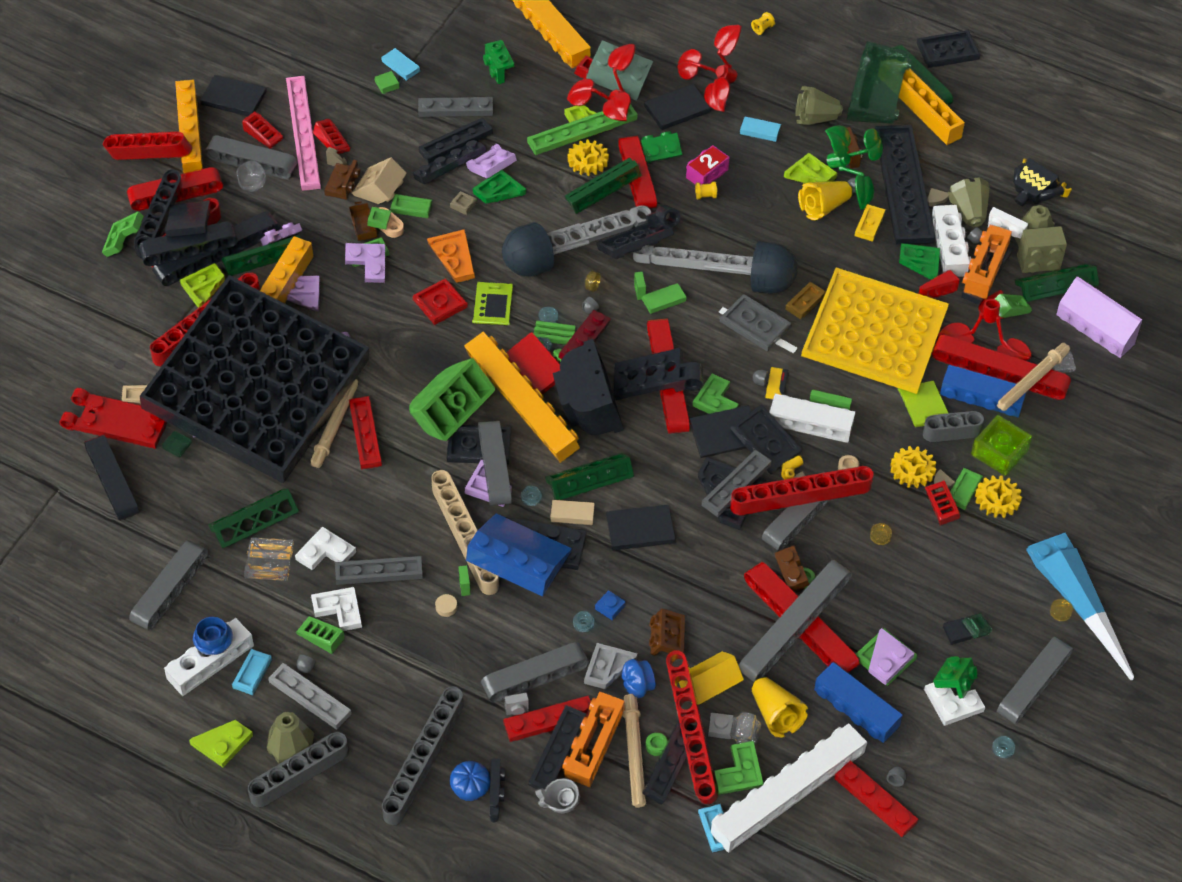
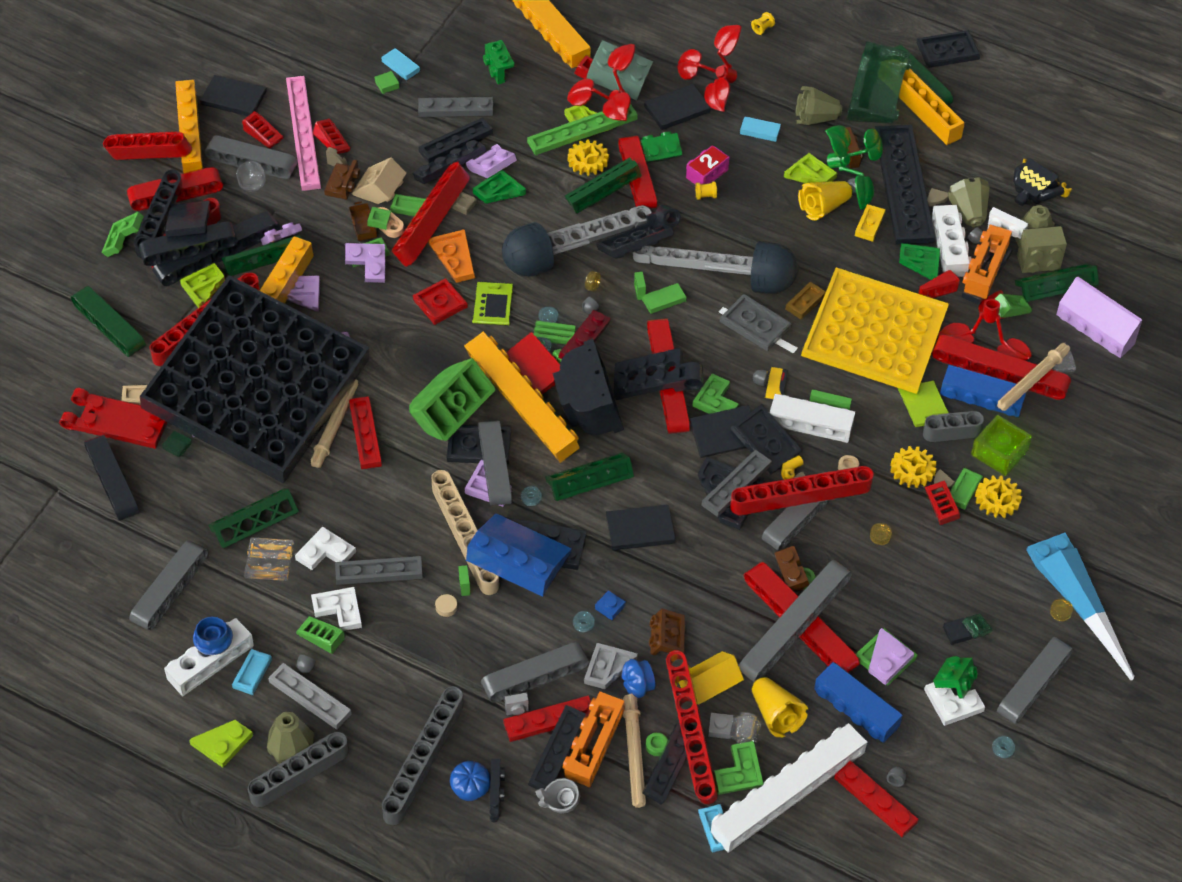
(108, 321): none -> dark green beam
(431, 214): none -> red beam
(572, 512): tan tile -> none

